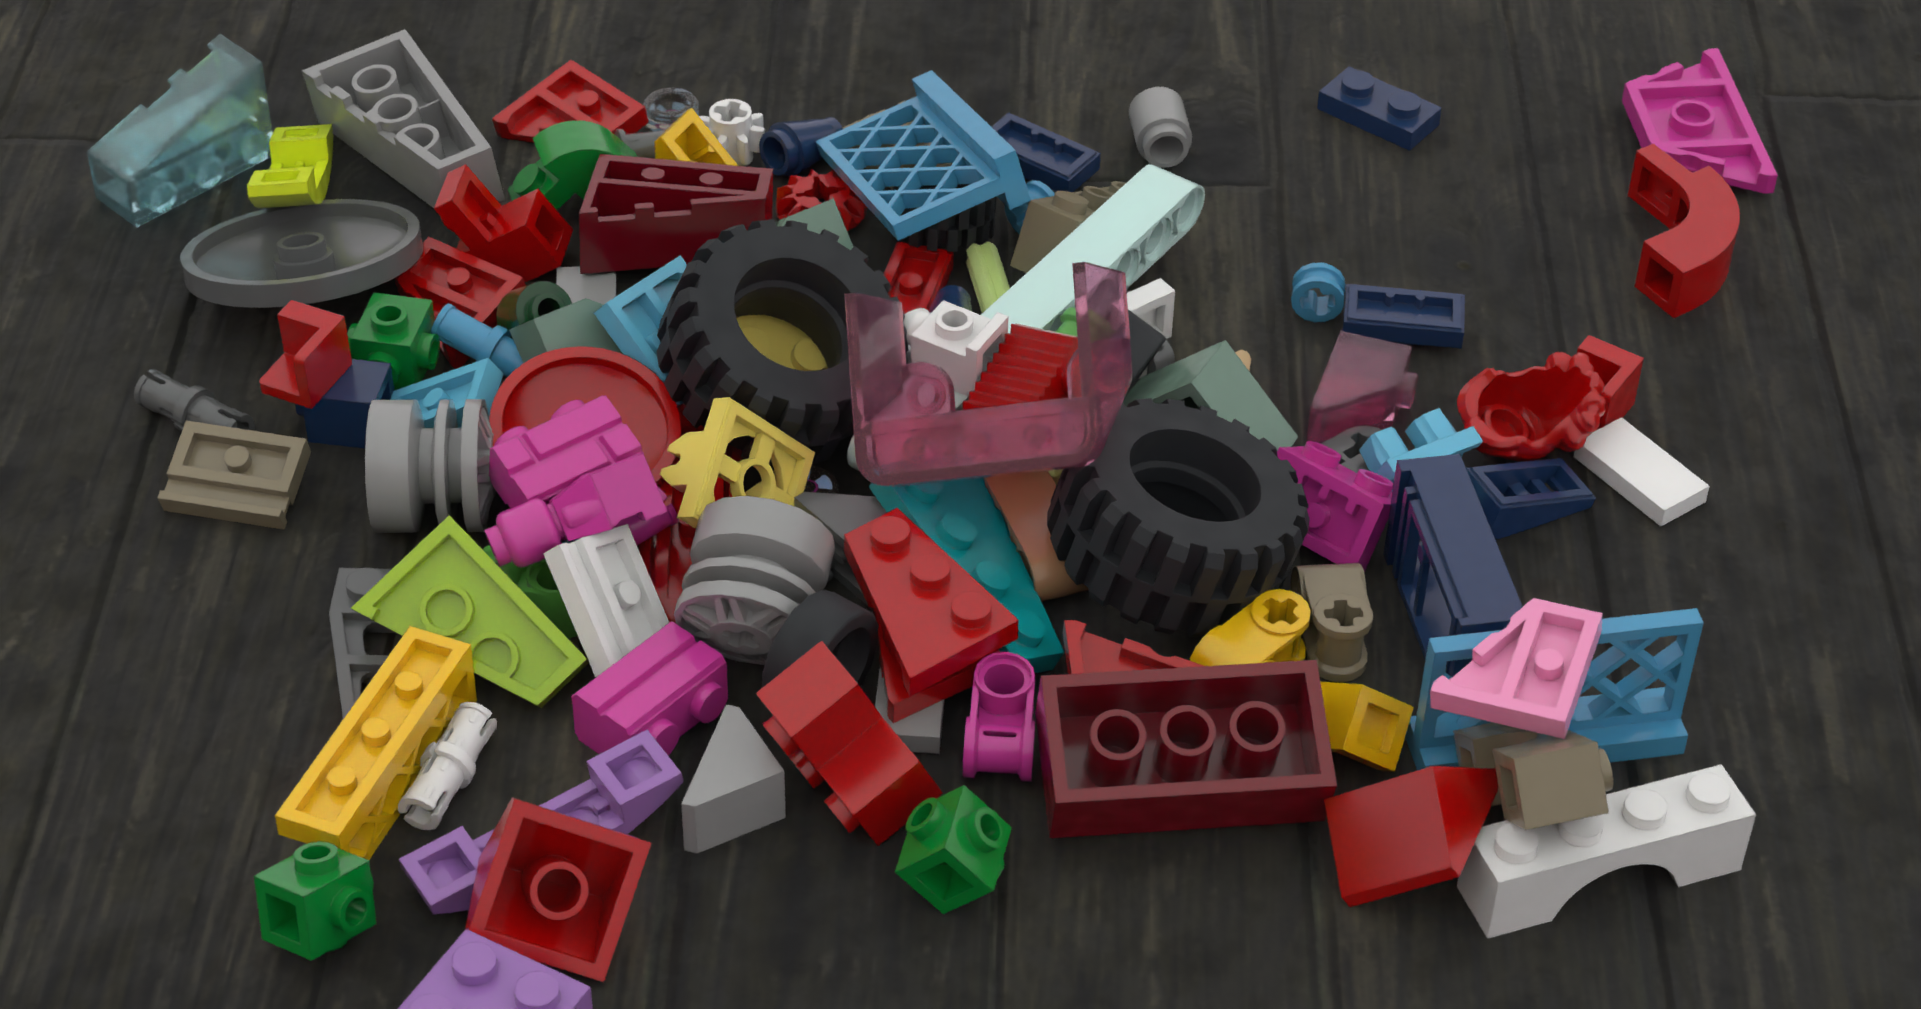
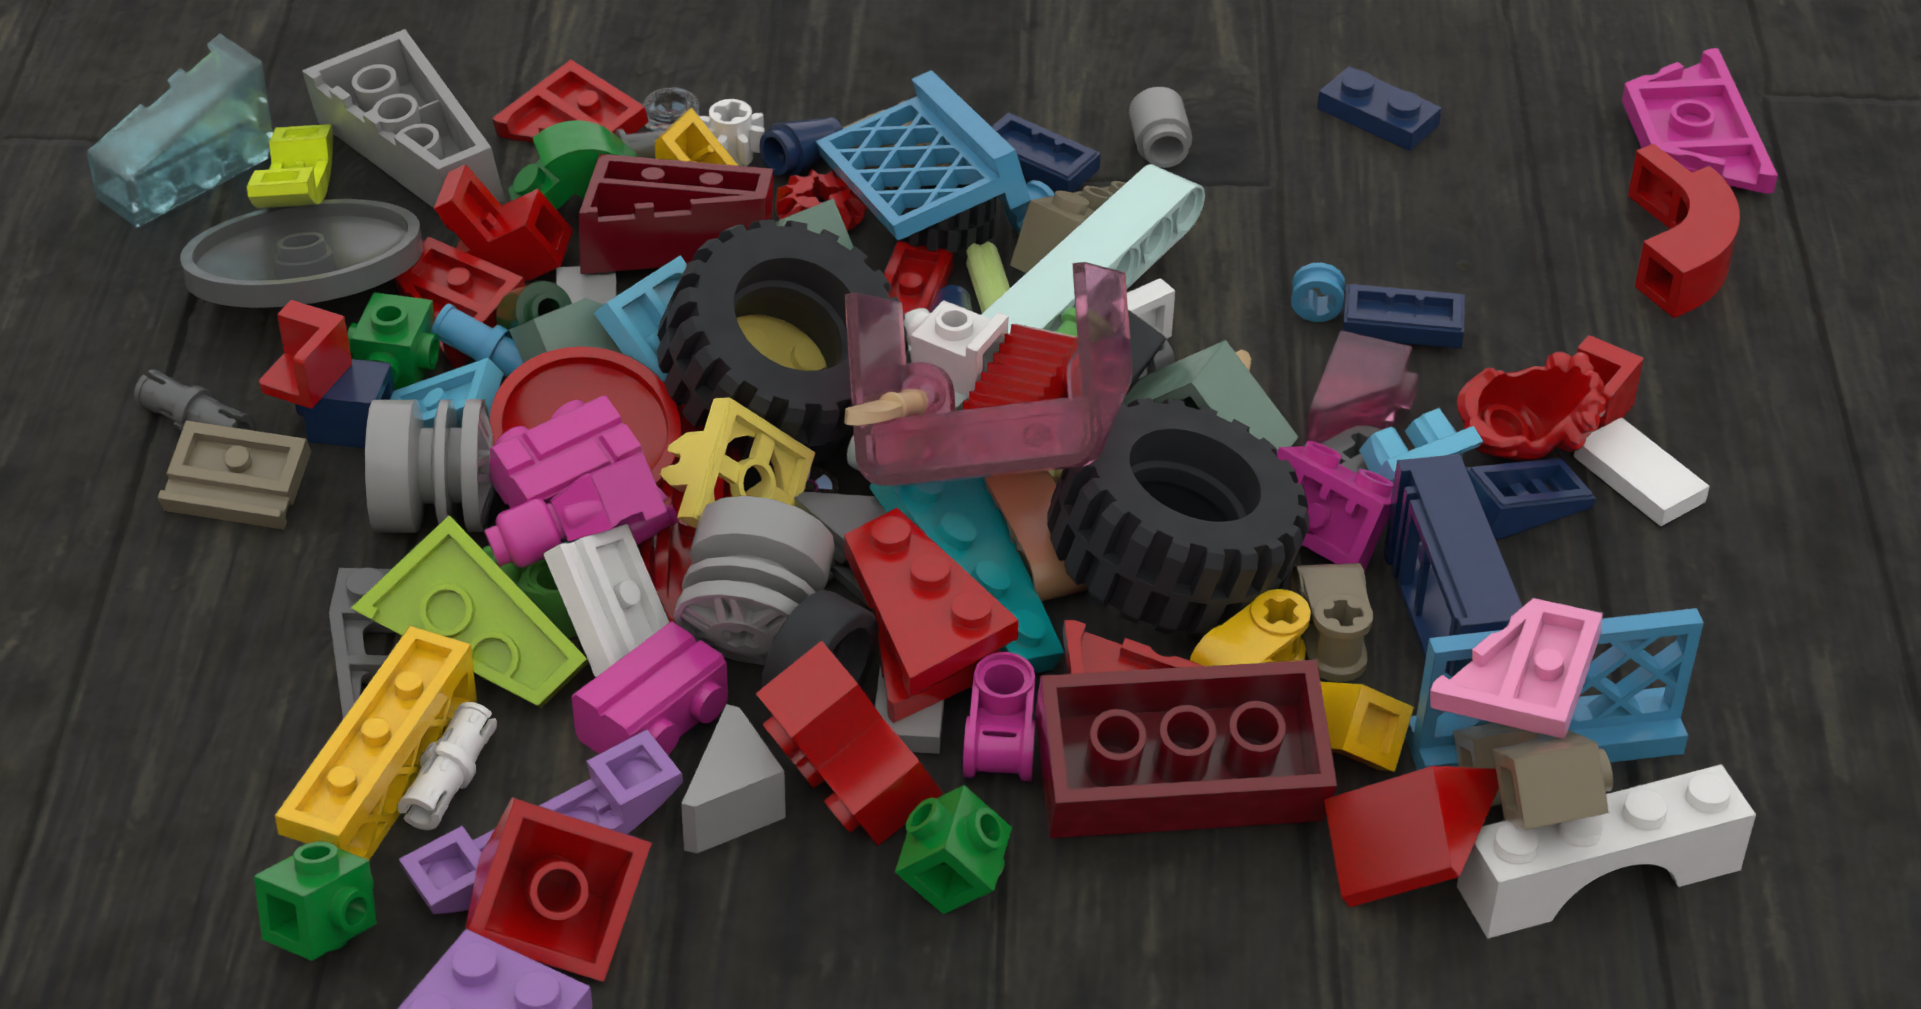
(888, 407): none -> tan piece

